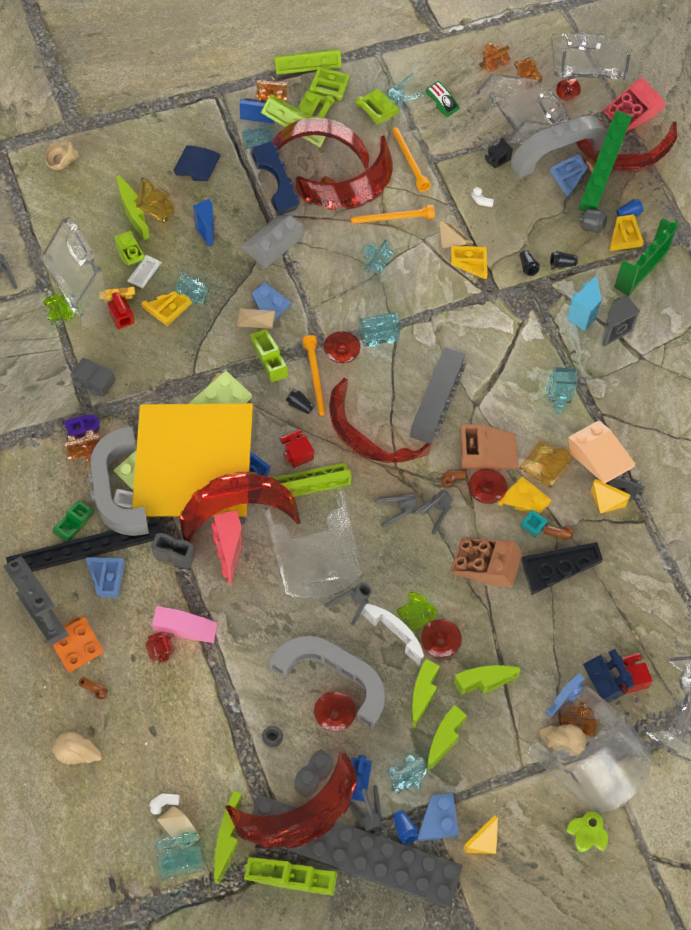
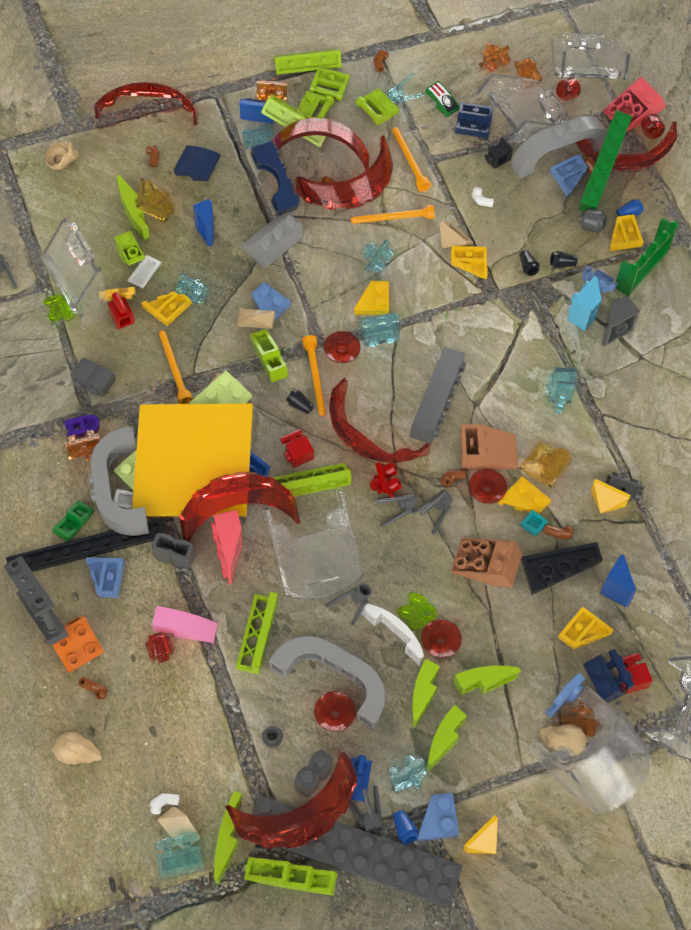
(146, 89): none -> clear red windscreen
(154, 158): none -> dark orange arm
(184, 396): none -> light orange piece
(264, 632): none -> lime fence
(374, 299): none -> yellow wing
(379, 57): none -> dark orange arm
(383, 481): none -> red hips
(474, 120): none -> dark blue slope
(584, 629): none -> yellow wing
(587, 835): lime plate -> none
(600, 452): light nougat slope -> none
(605, 281): none -> medium blue plate
(619, 583): none -> blue slope
(652, 126): none -> clear red head

